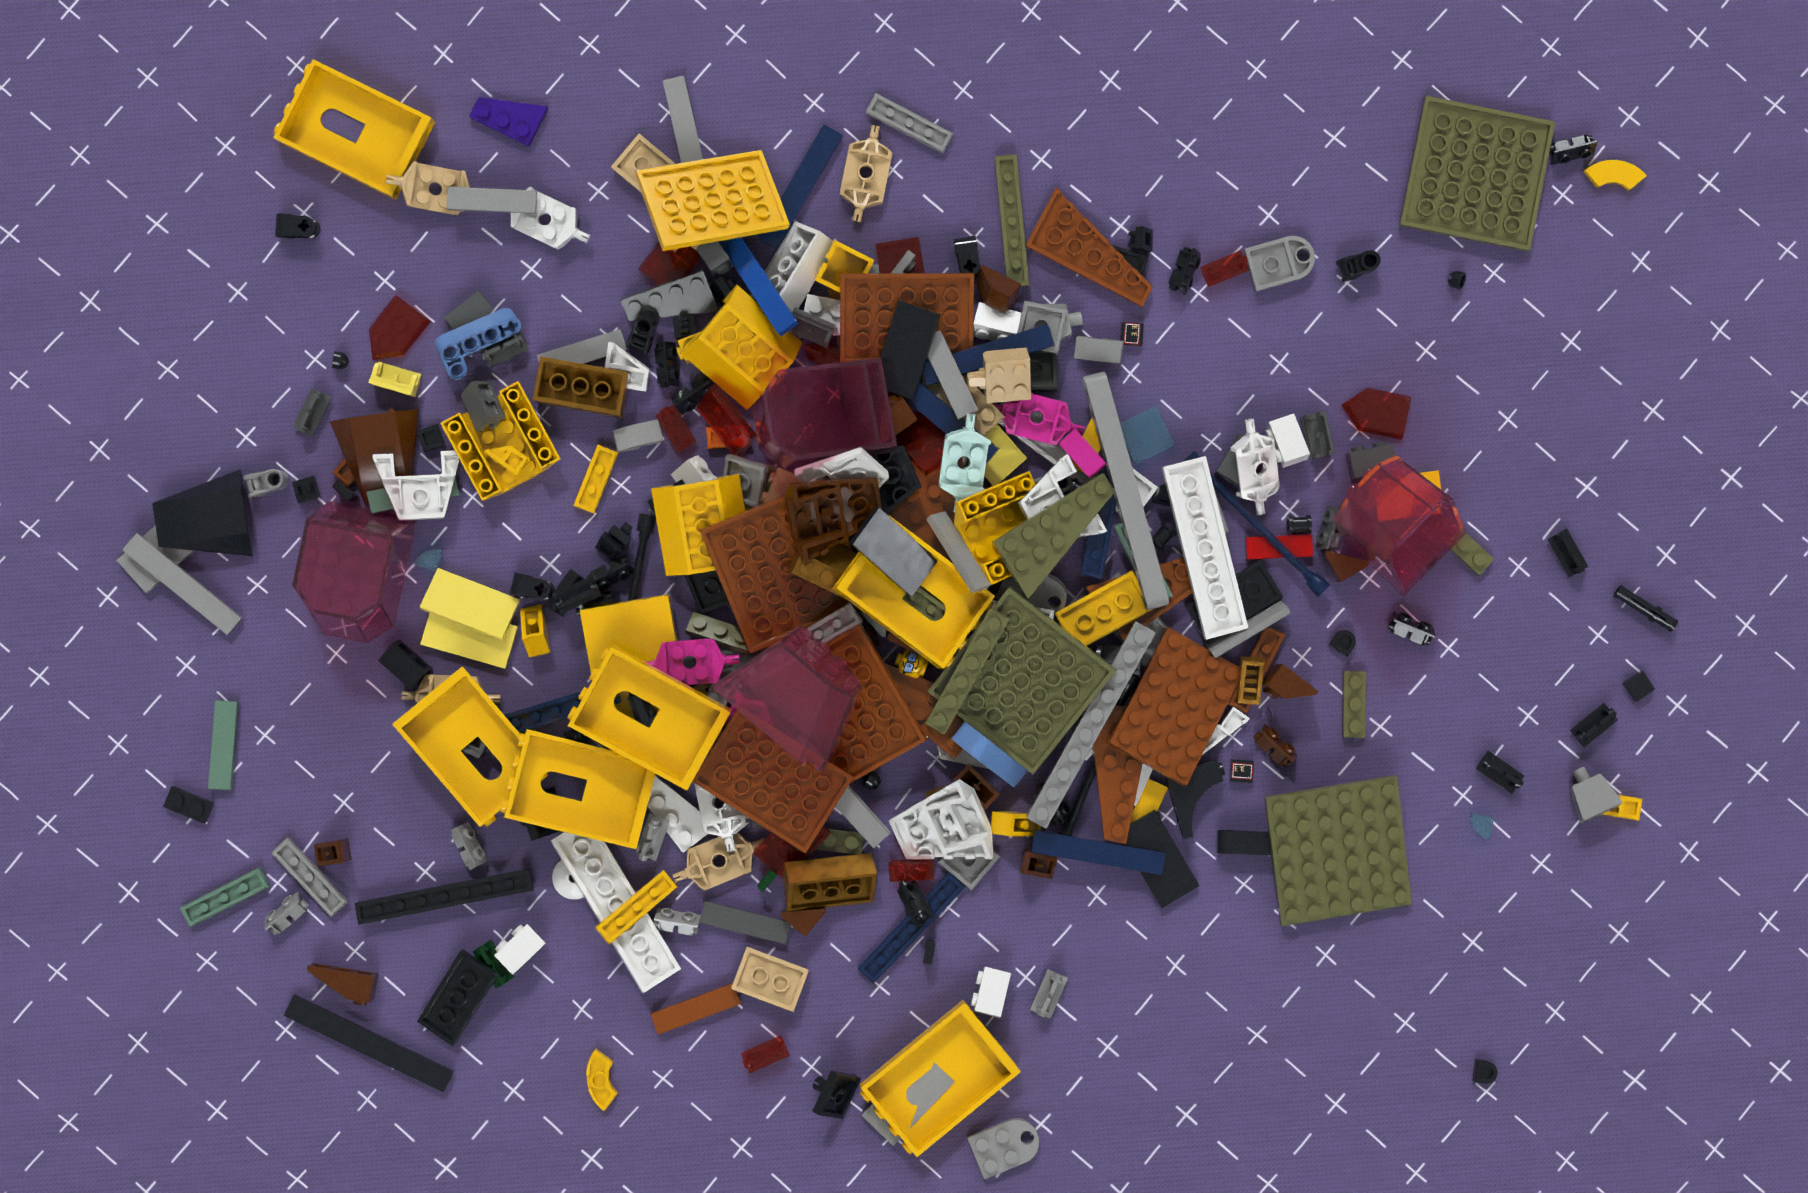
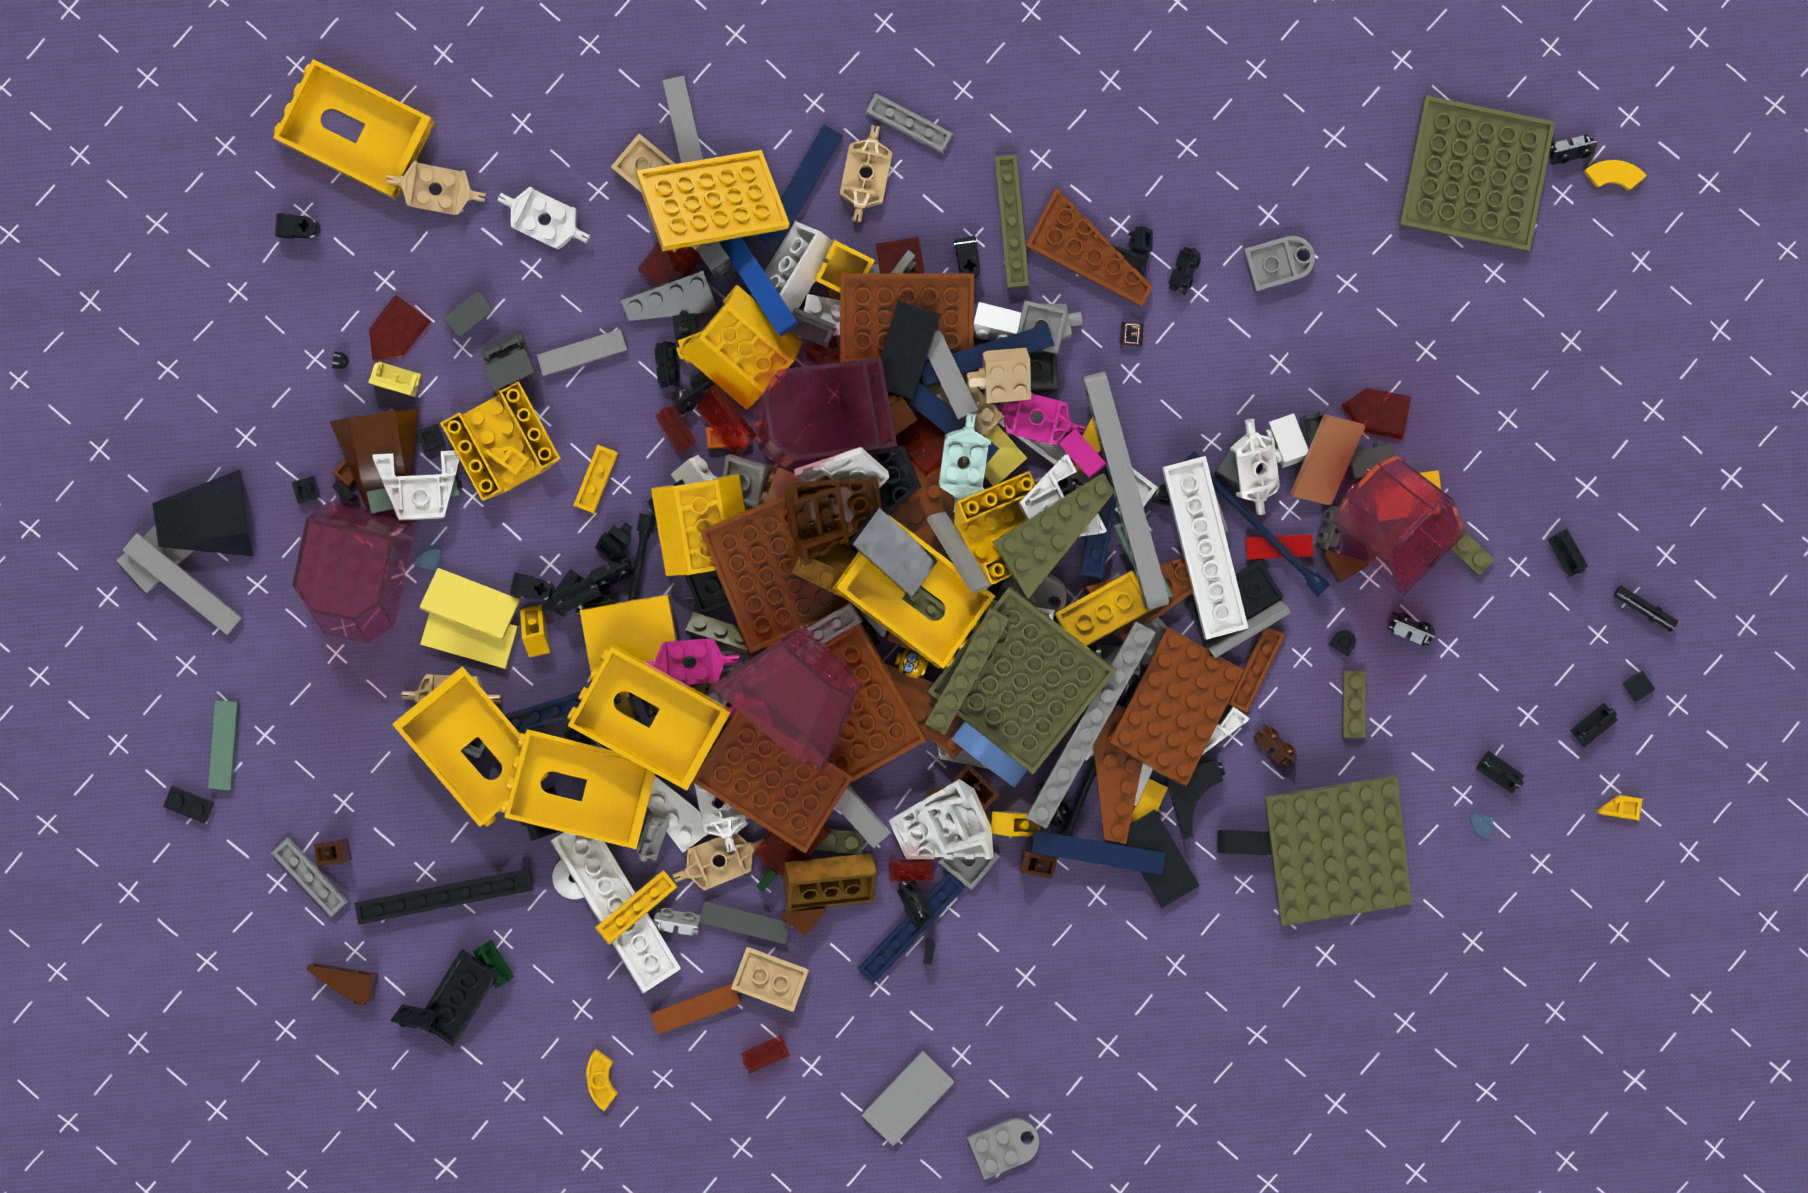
(225, 897): sand green tile -> none
(262, 483): light grey piece -> none
(278, 918): light grey hinge -> none
(312, 412): dark grey hinge -> none
(368, 1043): black tile -> none
(405, 664): black hinge -> none
(416, 1018): none -> black hinge
(465, 836): light grey hinge -> none
(483, 405): dark grey hinge -> none
(492, 200): light grey tile -> none
(501, 325): medium blue beam -> none
(510, 118): dark purple wing -> none
(510, 369): none -> dark grey brick
(519, 948): white brick -> none
(581, 387): pearl gold slope -> none
(621, 360): white wing -> none
(637, 435): light grey slope -> none
(642, 335): black piece -> none
(721, 288): black tile -> none
(835, 1093): black tile -> none
(871, 781): black hinge -> none
(965, 1053): yellow panel -> none
(991, 992): white brick -> none
(997, 289): reddish brown slope -> none
(1048, 994): light grey hinge -> none
(1098, 349): light grey slope -> none
(1146, 435): clear light blue tile -> none
(1163, 535): black bush -> none
(1225, 268): clear red hinge -> none
(1241, 770): black tile -> none
(1251, 661): pearl gold slope -> none
(1286, 684): reddish brown slope -> none
(1299, 524): black bush -> none
(1327, 459): none -> nougat tile
(1354, 265): black piece -> none
(1458, 279): black hinge -> none
(1484, 1071): black tile -> none
(1592, 795): light grey torso -> none

